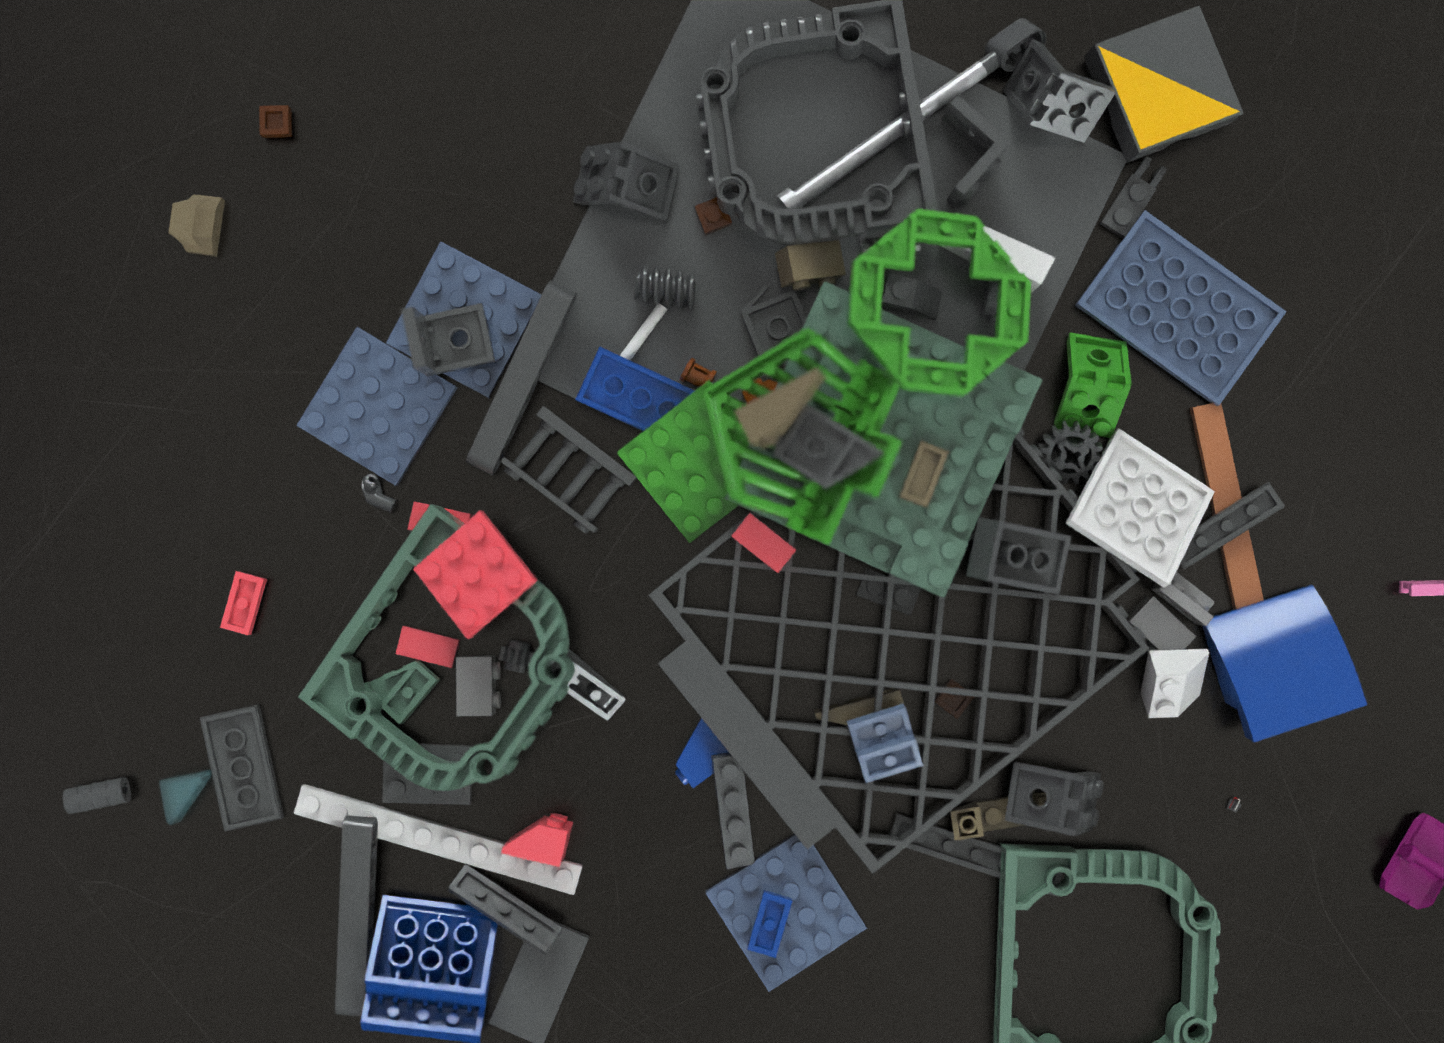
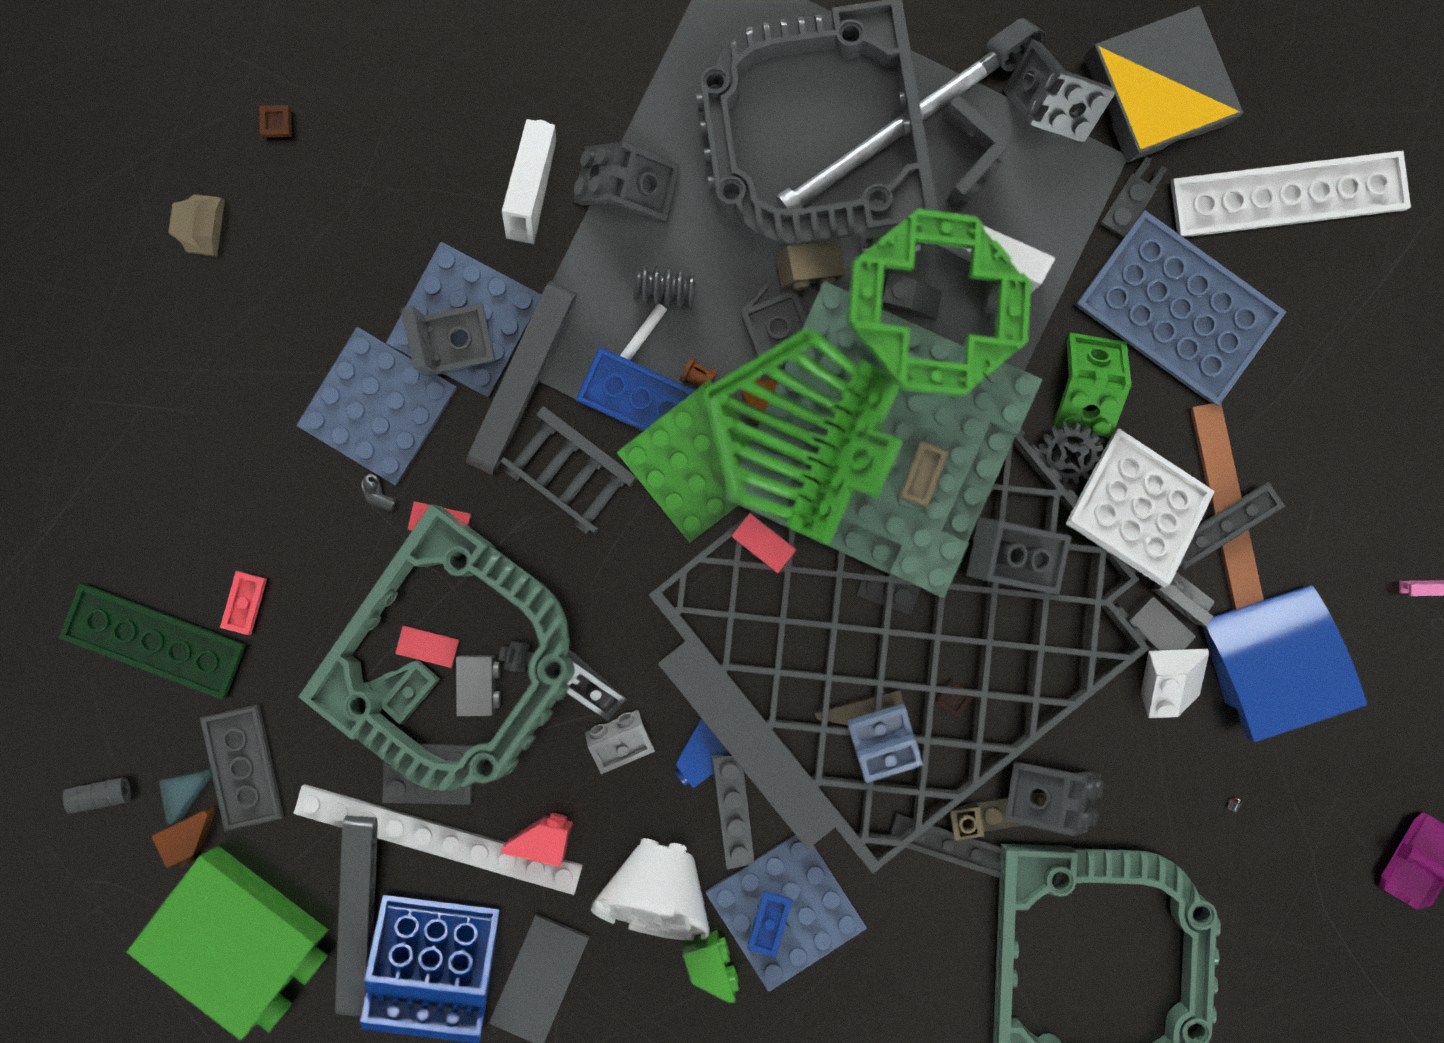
(152, 641): none -> dark green plate
(184, 839): none -> dark orange slope
(231, 944): none -> bright green brick
(475, 574): coral plate -> none
(505, 909): dark grey plate -> none
(529, 181): none -> white slope
(619, 741): none -> light grey bracket
(656, 893): none -> white cone
(709, 966): none -> bright green slope
(711, 216): reddish brown plate -> none
(776, 411): dark tan slope -> none
(823, 448): dark grey wing -> none
(1290, 194): none -> white plate

